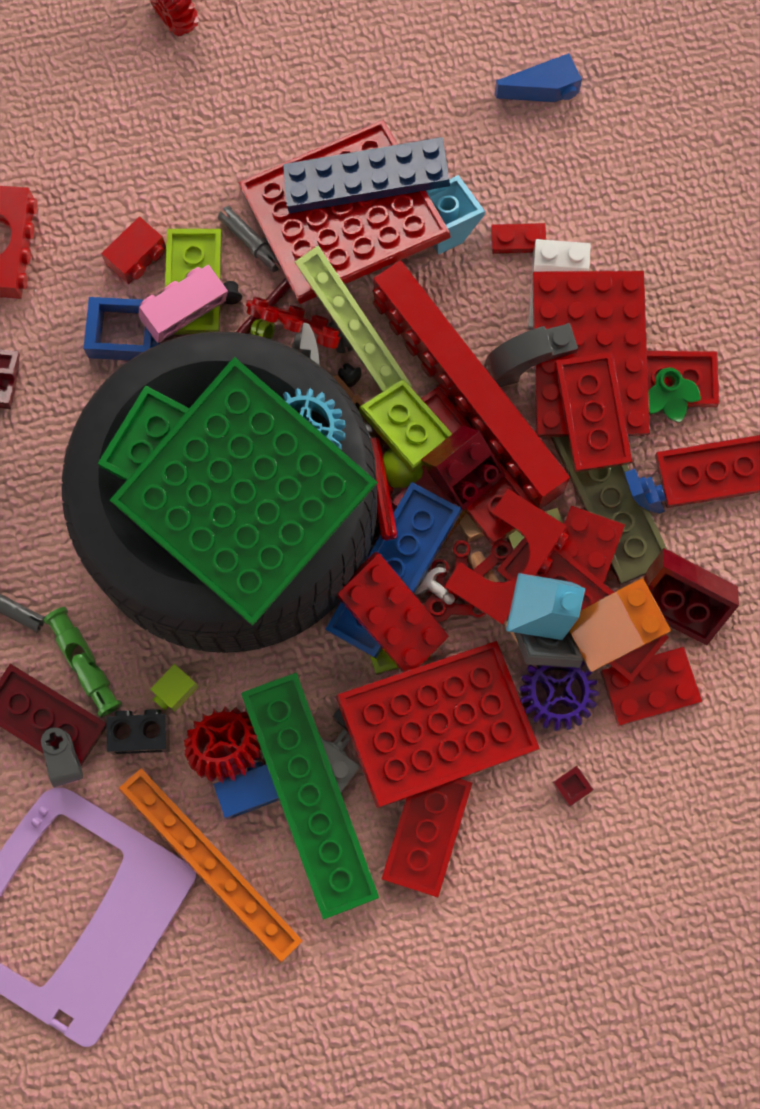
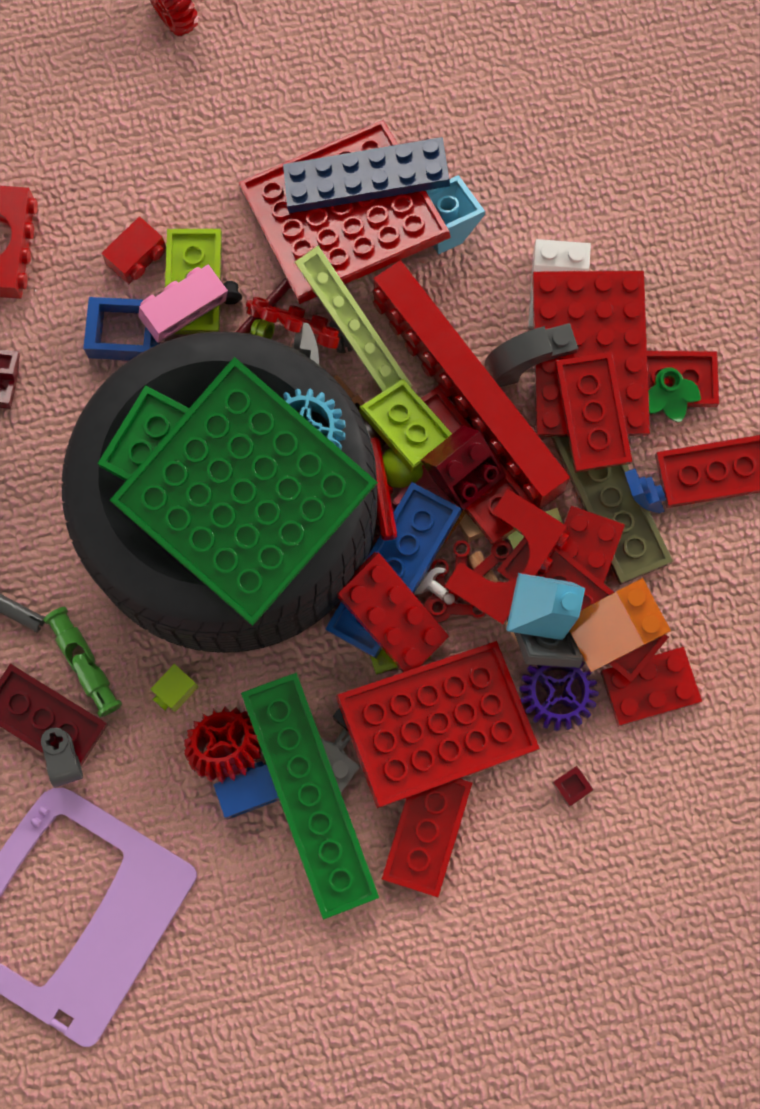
(138, 741): black brick -> none
(211, 865): orange plate -> none
(258, 246): dark grey pin -> none
(349, 374): black piece -> none
(516, 237): red plate -> none
(544, 82): blue slope -> none
(691, 596): dark red slope -> none

